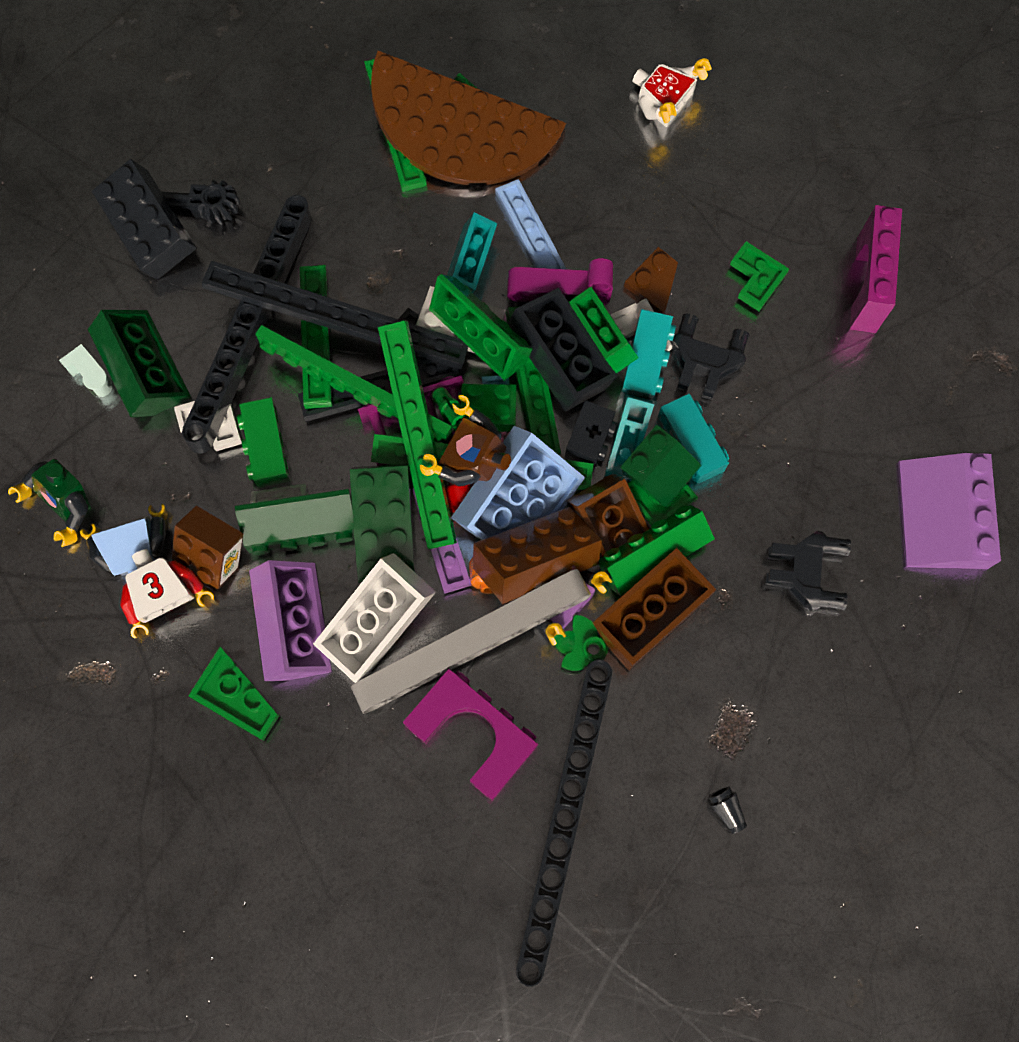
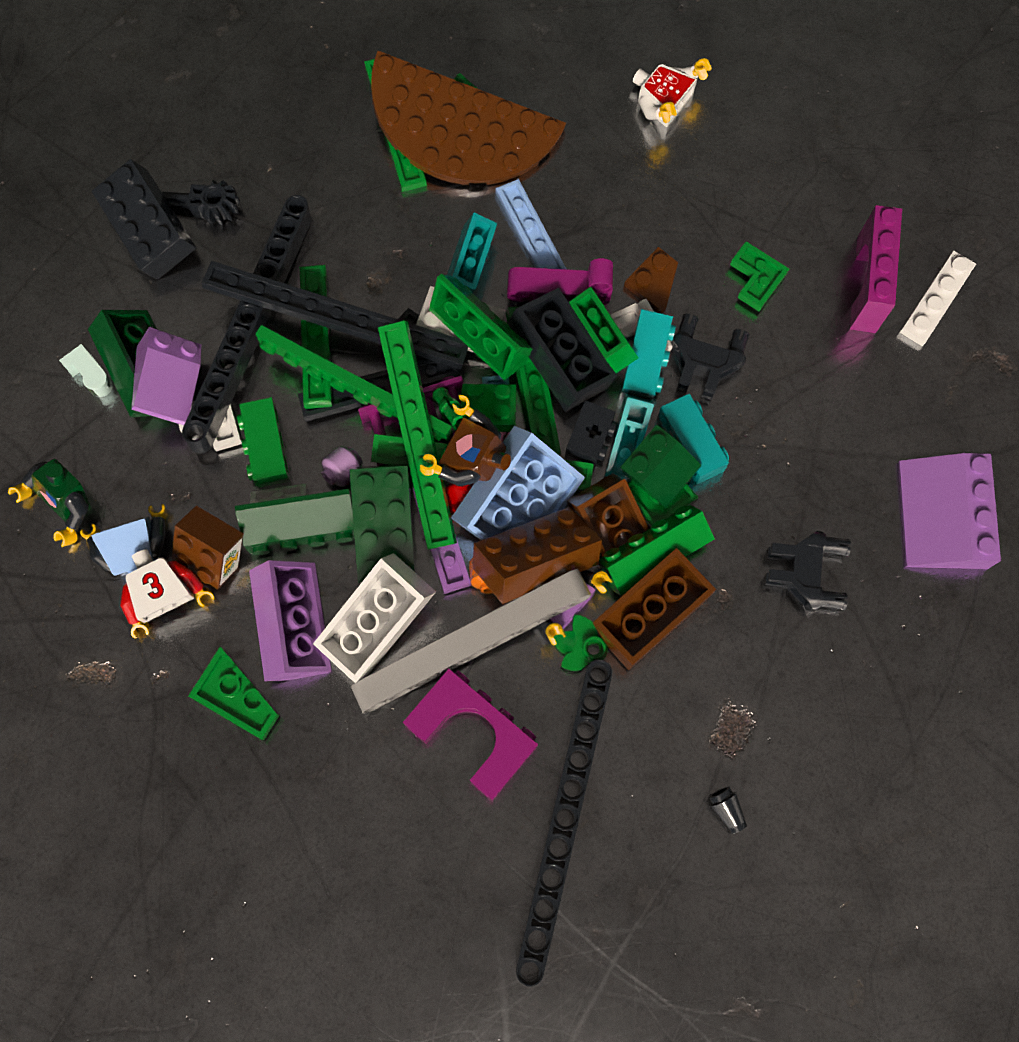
(165, 375): none -> medium lavender slope
(338, 465): none -> lavender head
(938, 298): none -> white plate

